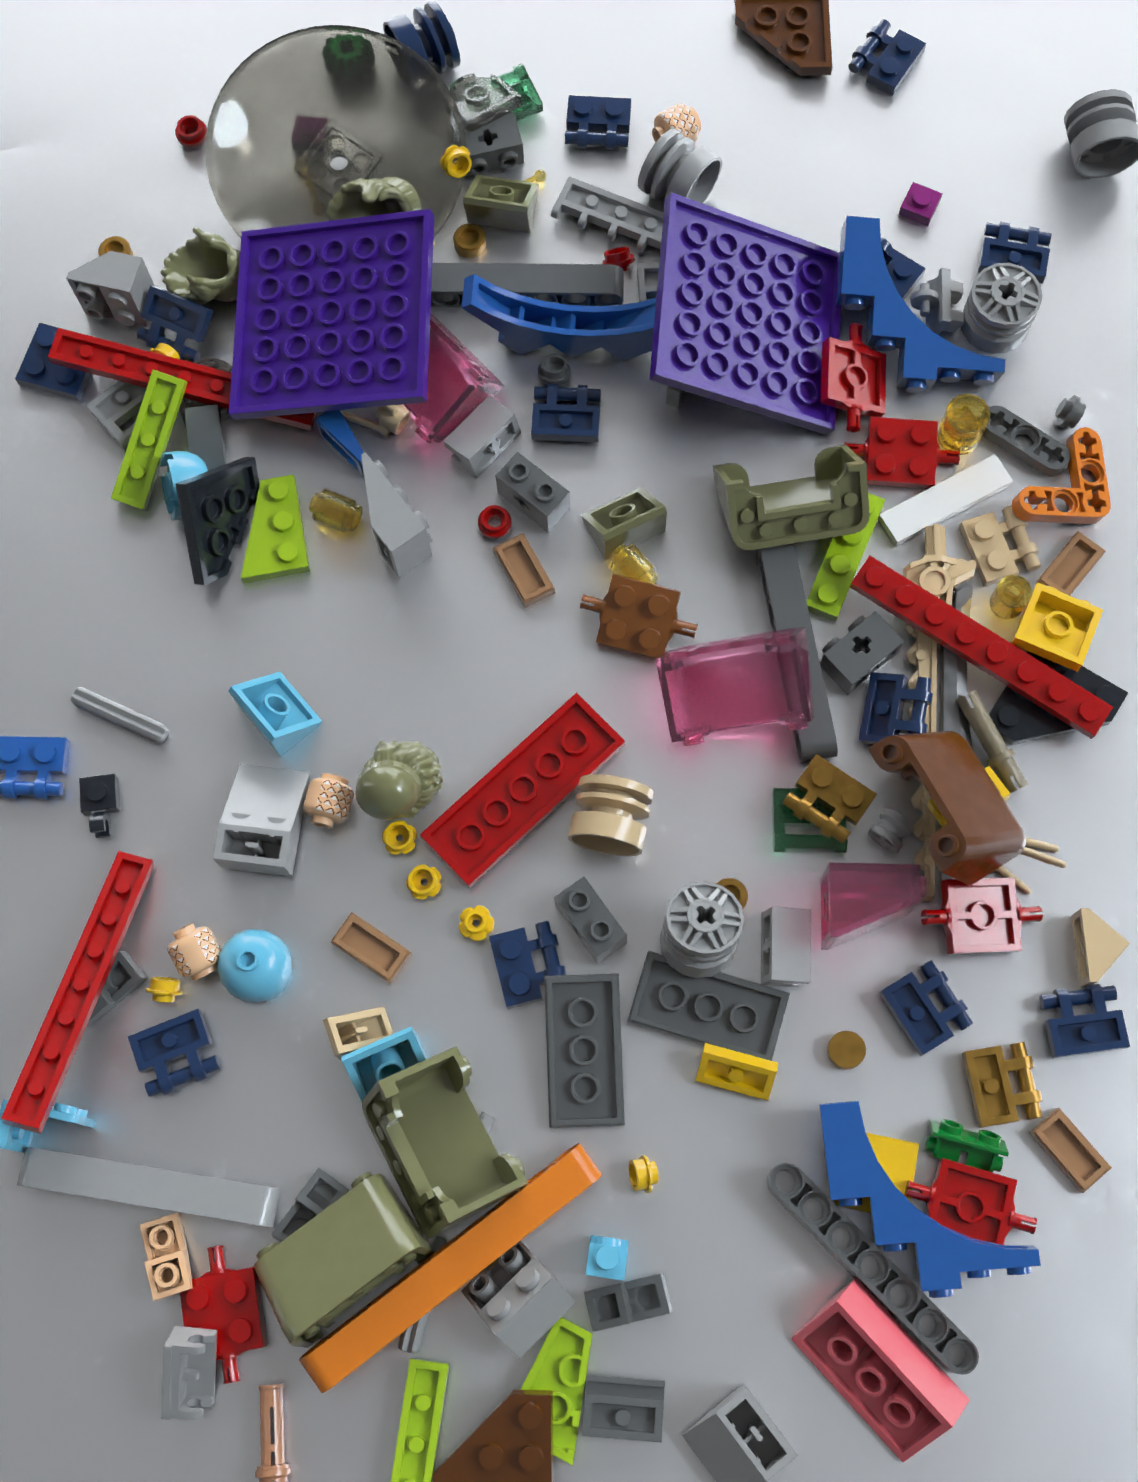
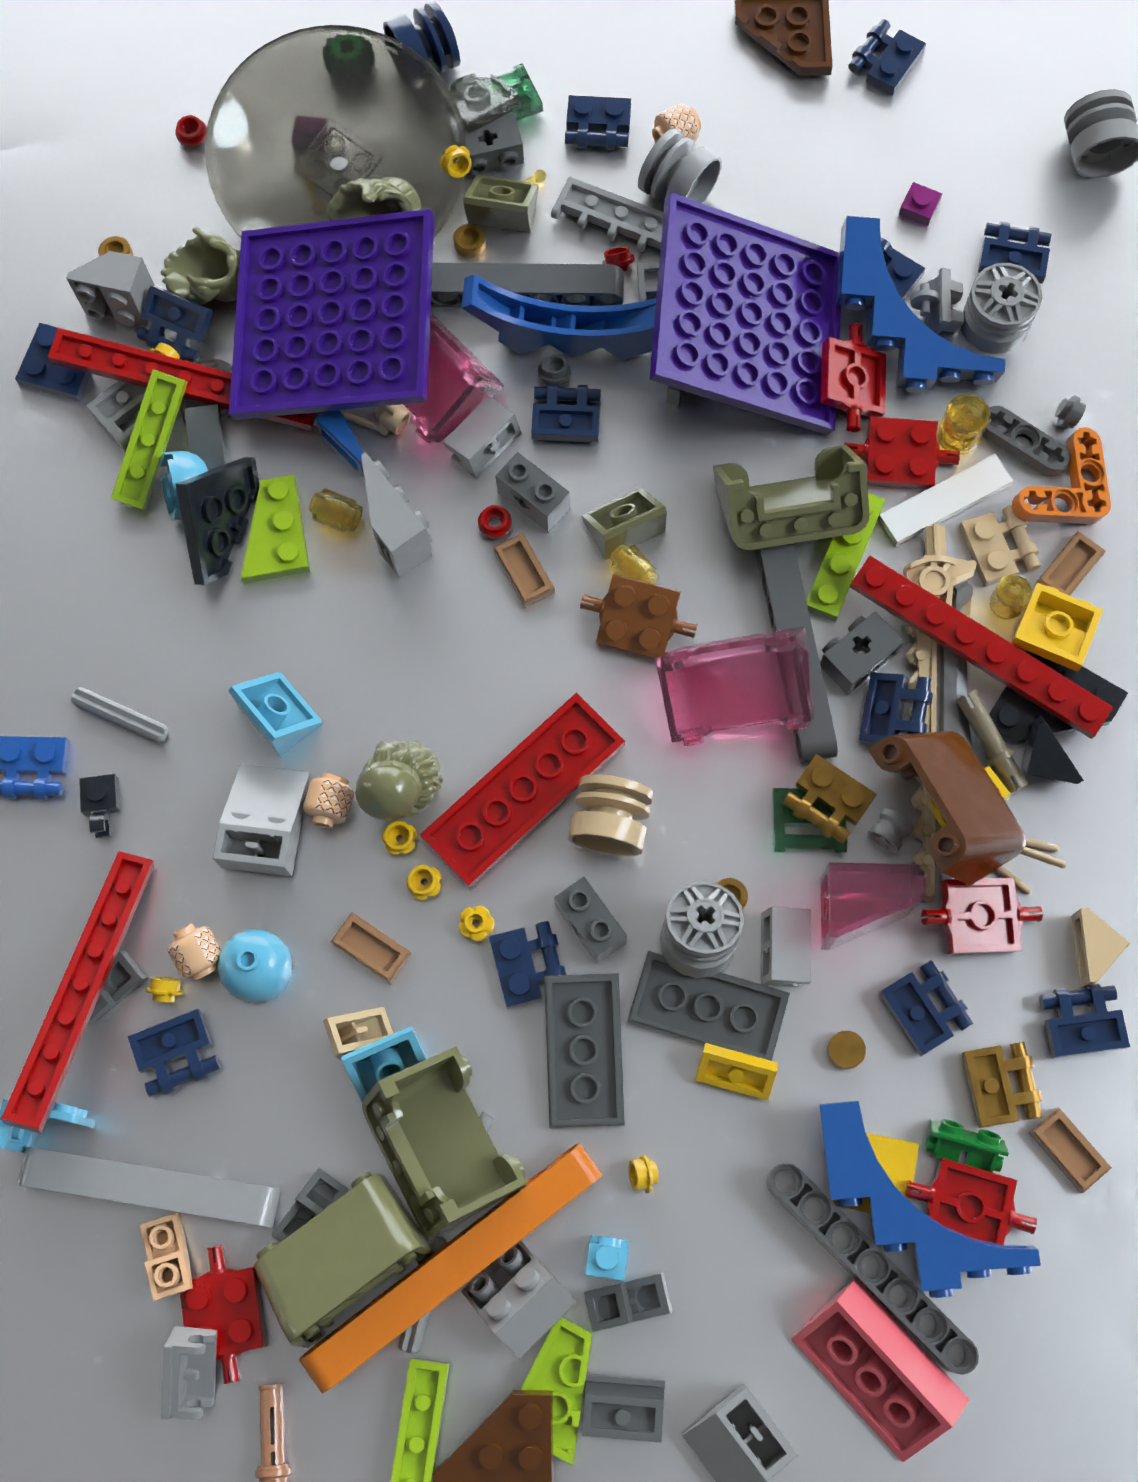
(1046, 756): none -> black slope

